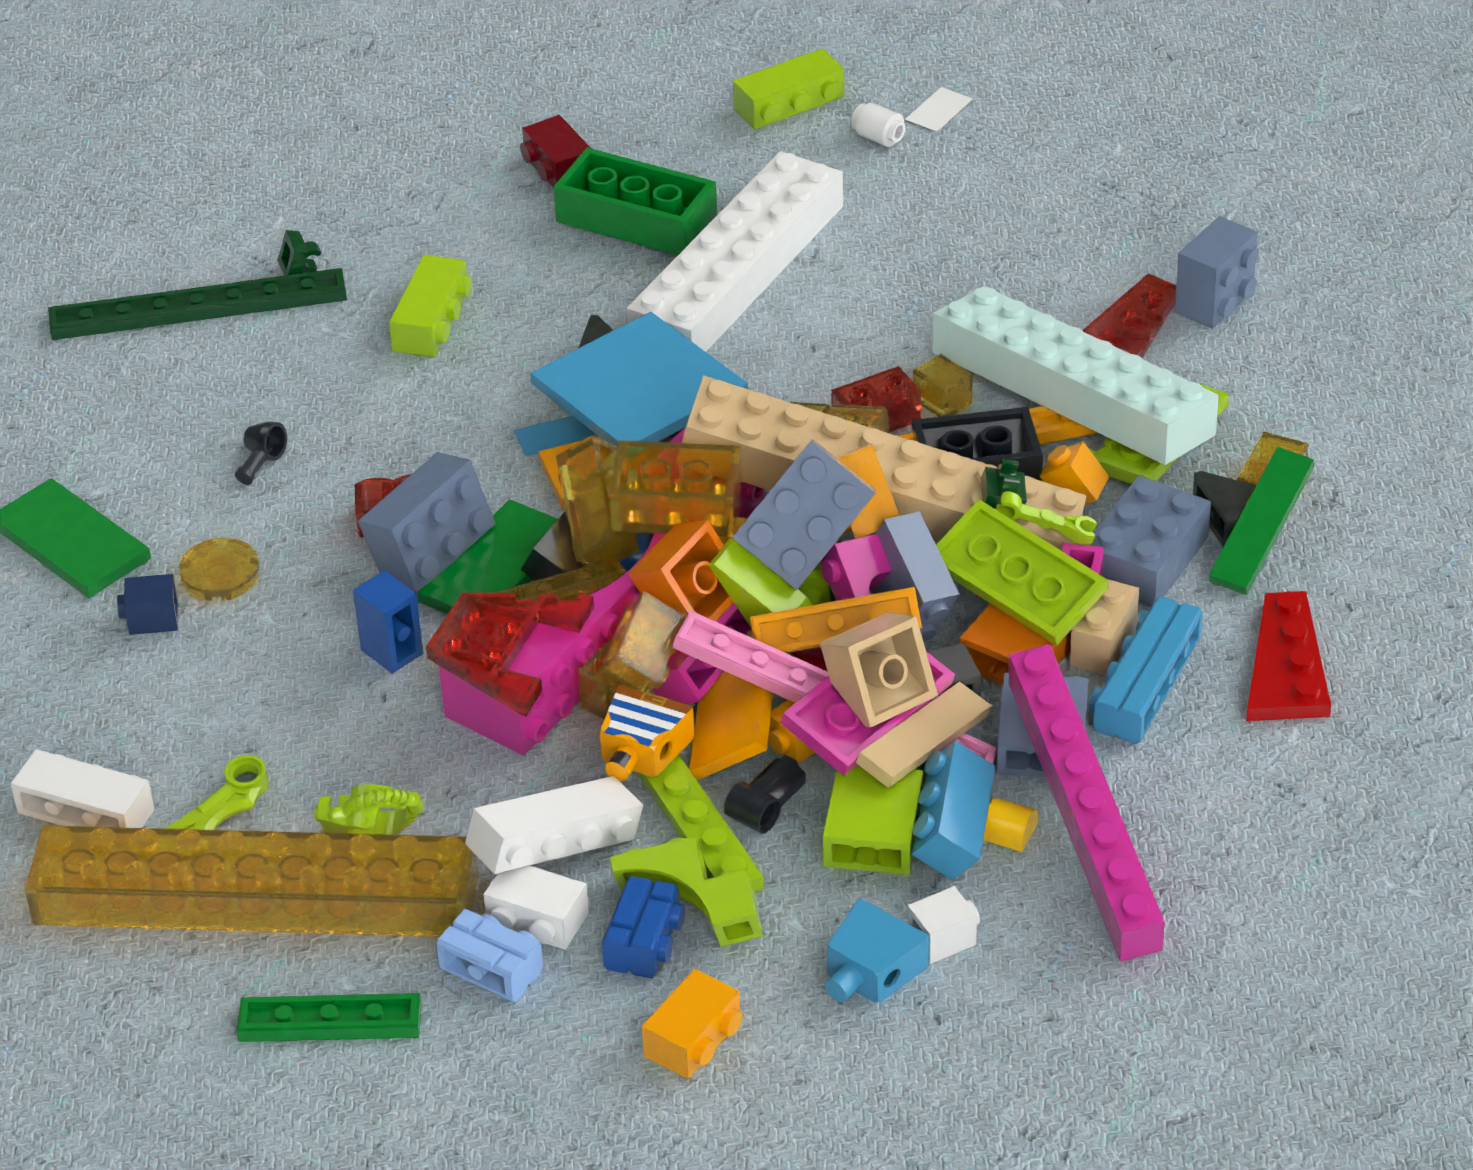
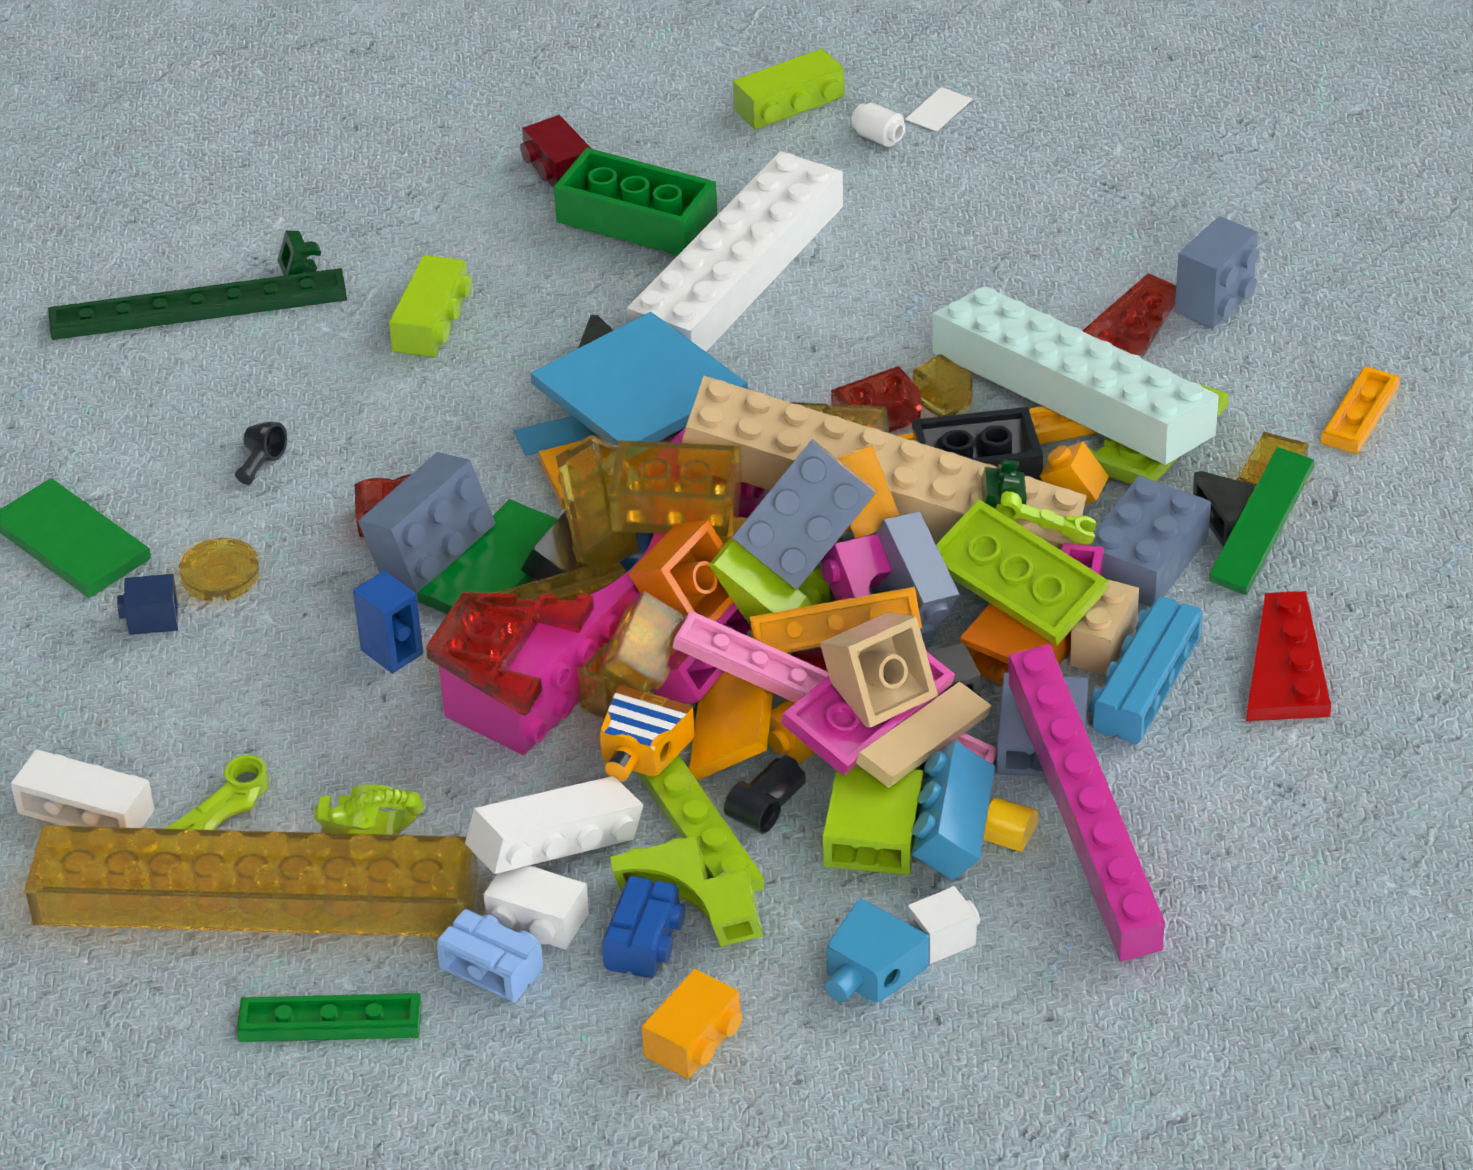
(1360, 410): none -> light orange tile

